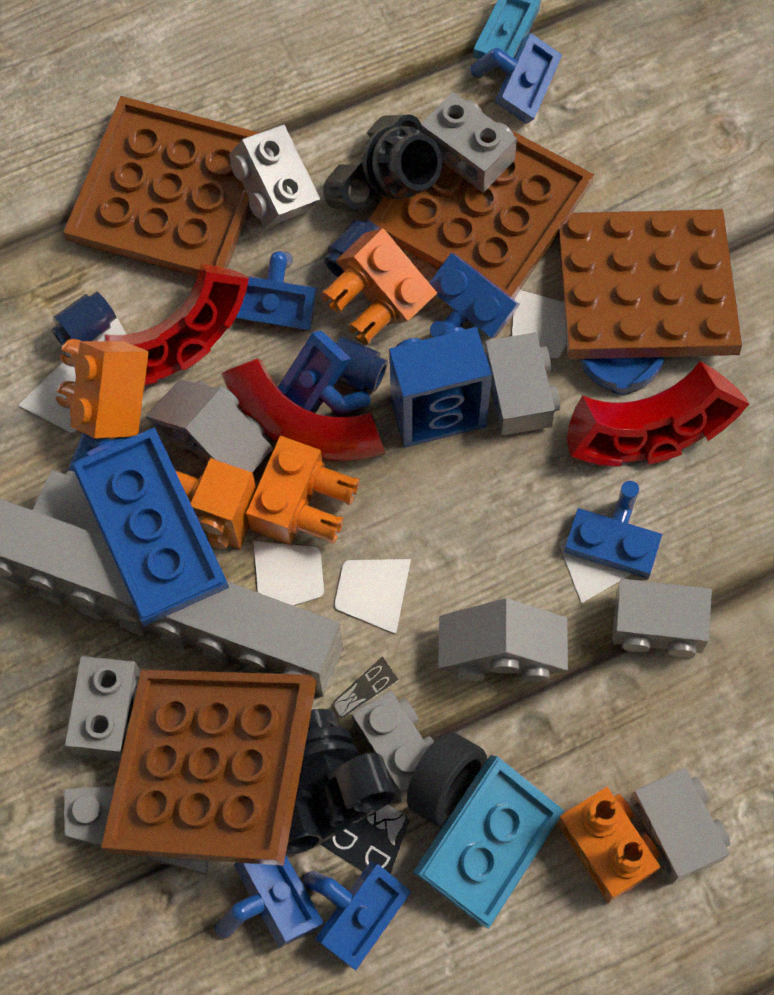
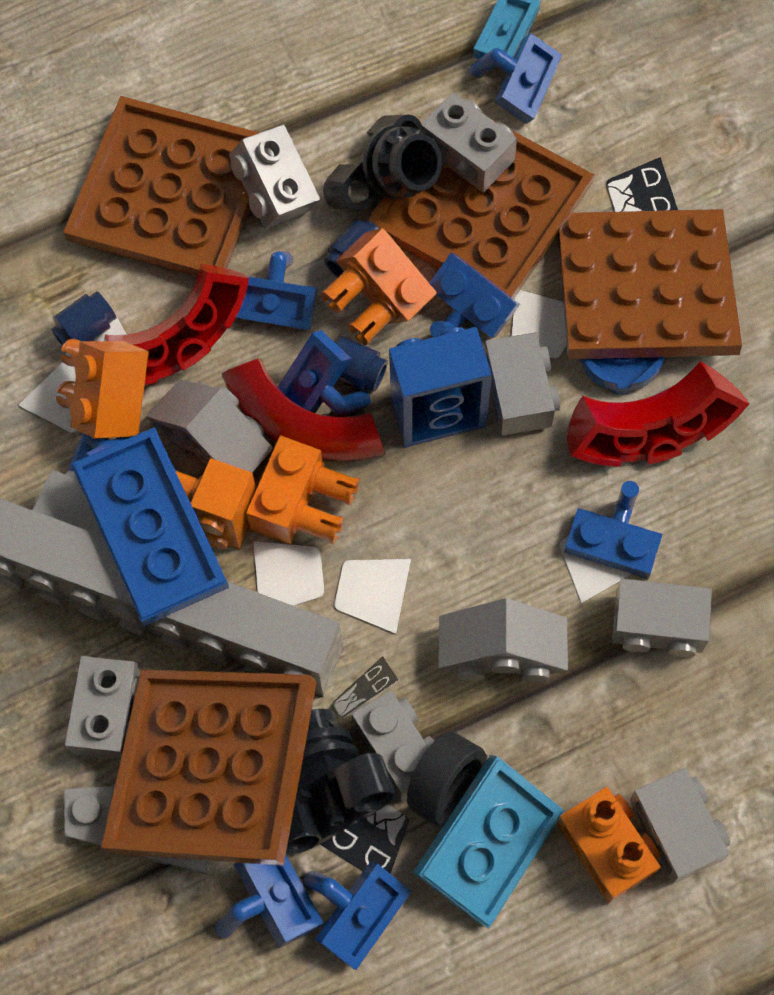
(642, 189): none -> black sticker

